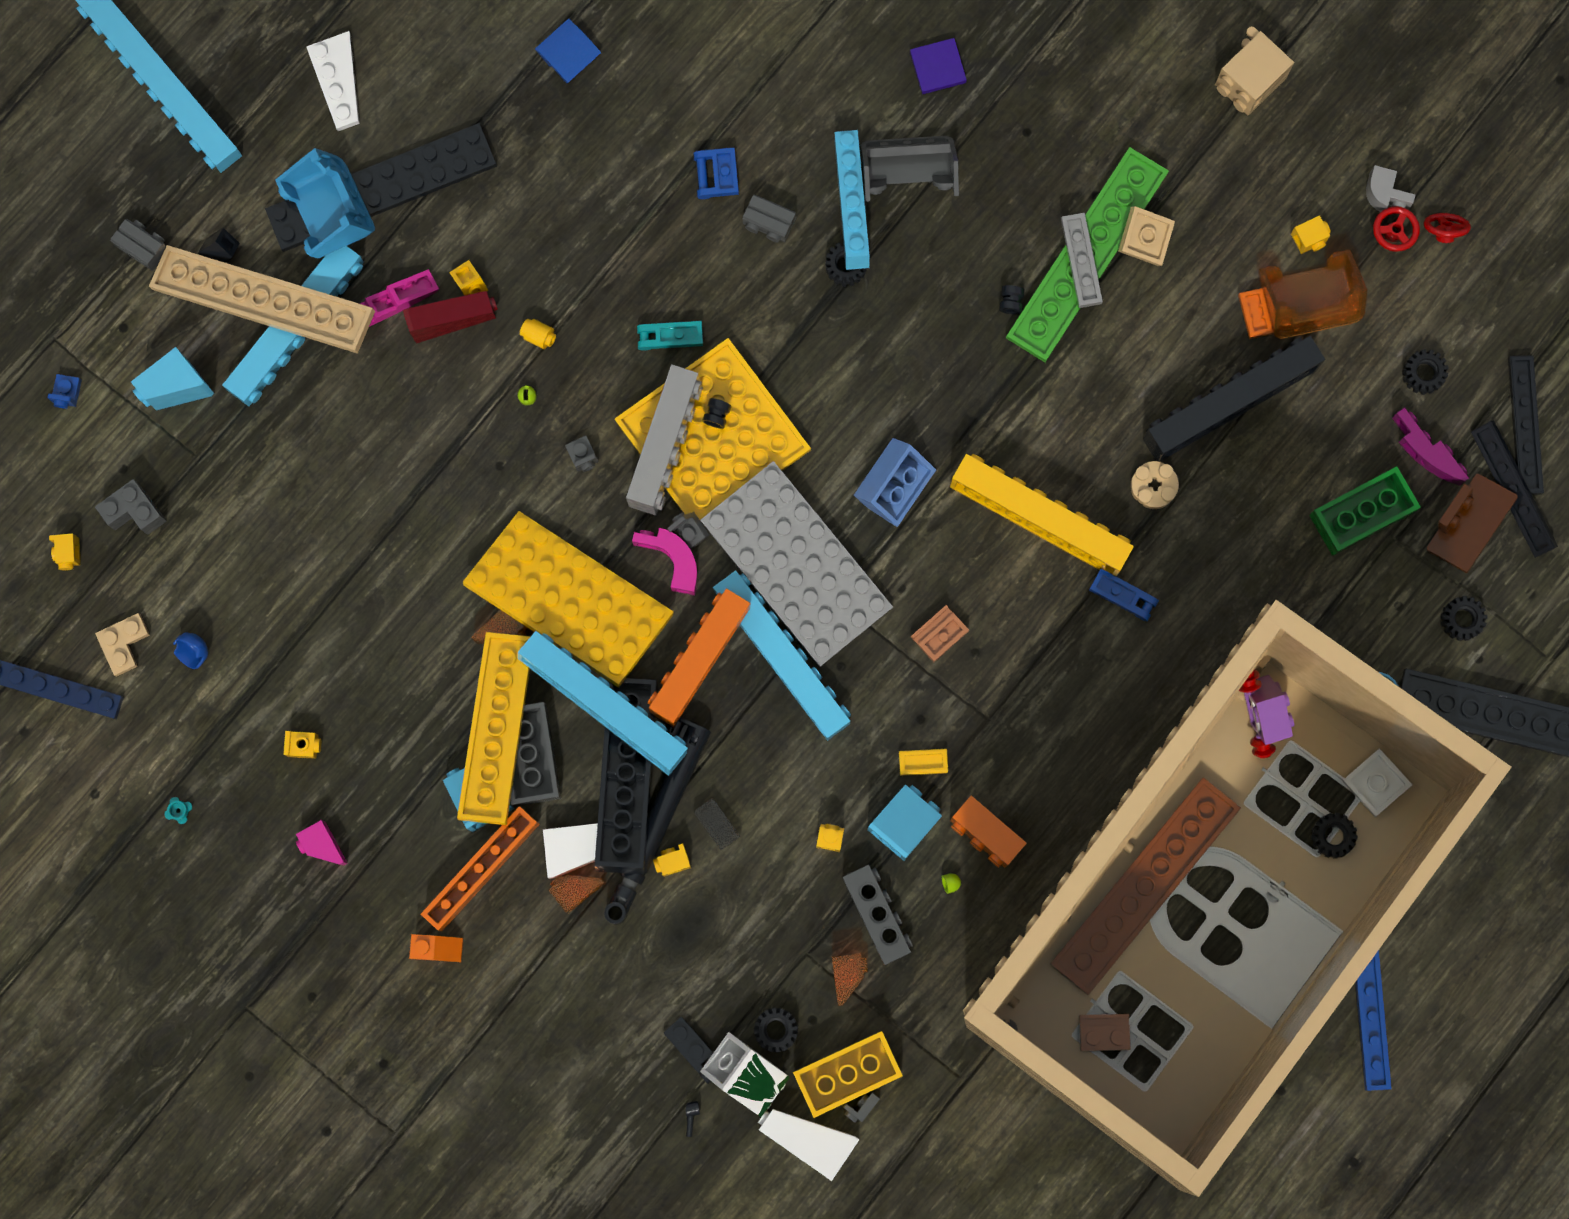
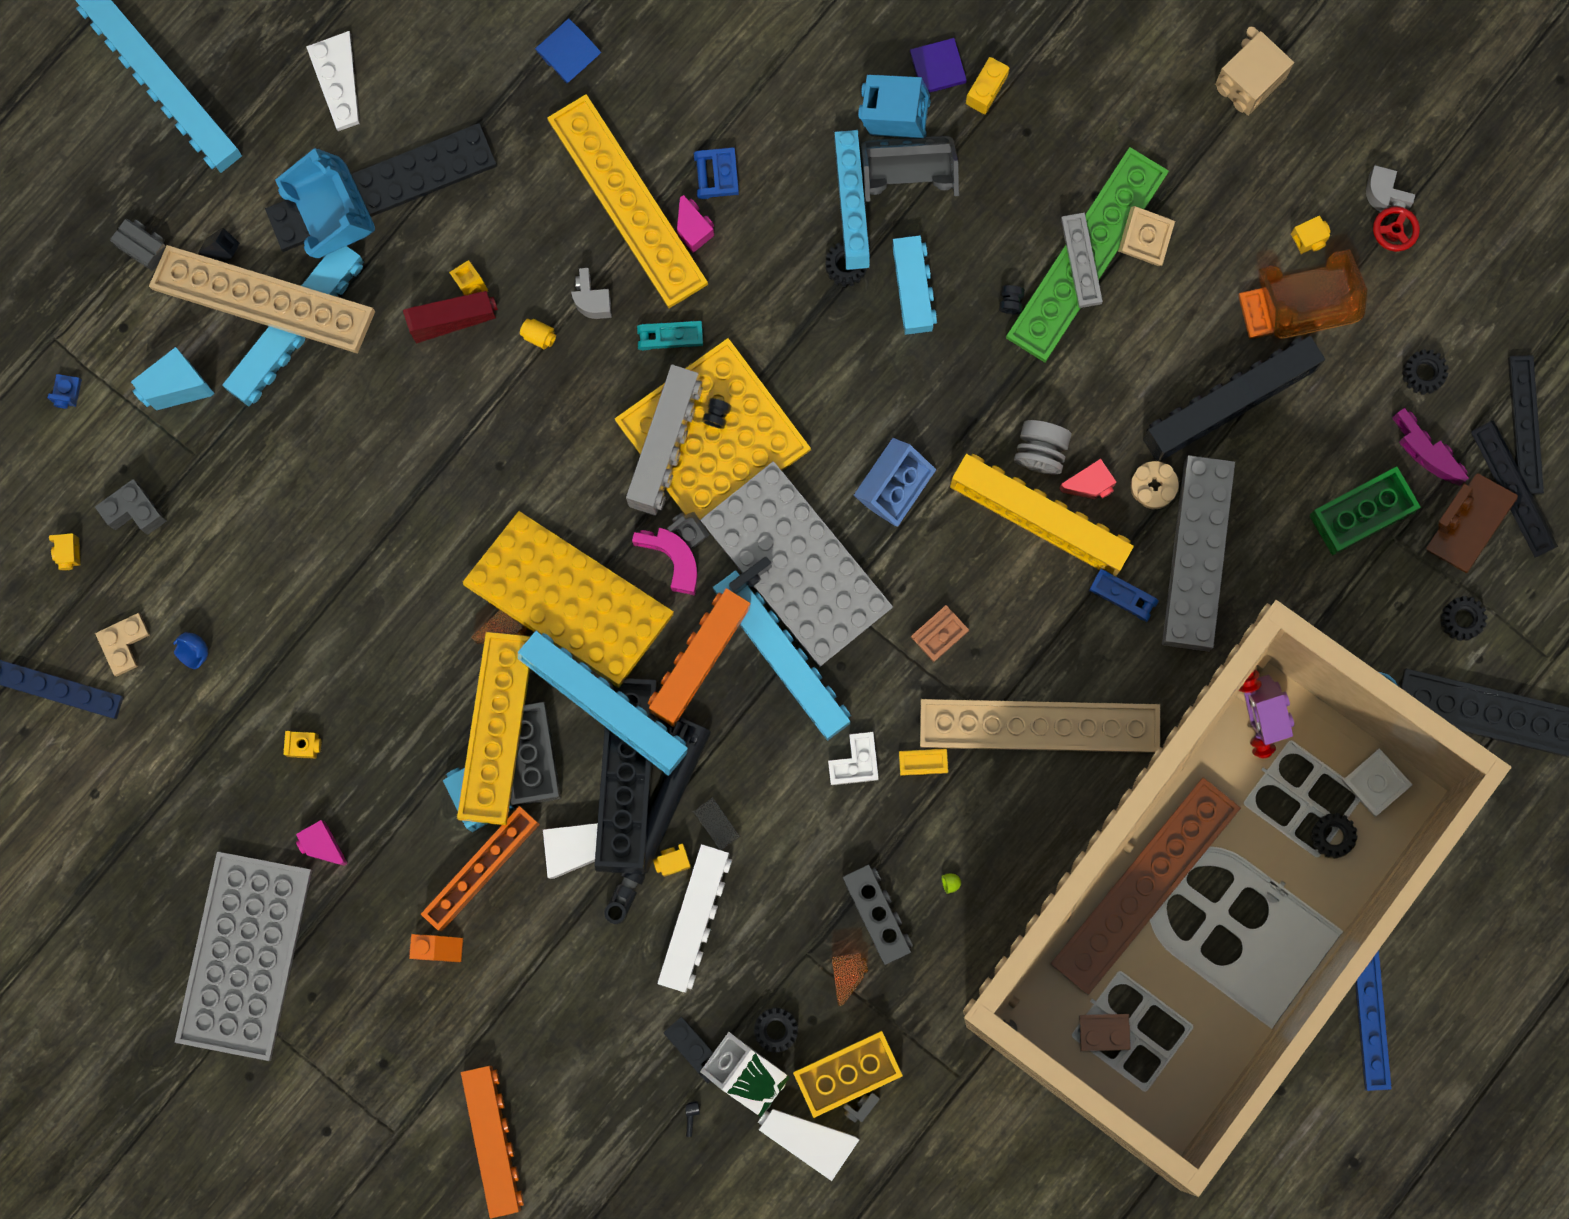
(171, 812): teal plate -> none
(243, 956): none -> light grey plate
(401, 296): dark pink slope -> none
(491, 1141): none -> orange brick
(531, 395): lime hinge -> none
(573, 890): clear orange slope -> none
(582, 454): dark grey bracket -> none
(591, 303): none -> light grey brick
(627, 201): none -> yellow plate
(691, 226): none -> dark pink slope
(693, 919): none -> white brick
(750, 576): none -> black plate
(769, 219): dark grey brick -> none
(830, 837): yellow brick -> none
(861, 766): none -> white plate
(895, 106): none -> dark azure container
(905, 821): medium azure slope -> none
(913, 285): none -> medium azure brick
(987, 85): none -> yellow brick
(987, 832): orange brick -> none
(1039, 726): none -> tan plate
(1044, 443): none -> light grey wheel
(1090, 482): none -> coral slope
(1198, 553): none -> light grey brick
(1447, 230): red piece -> none

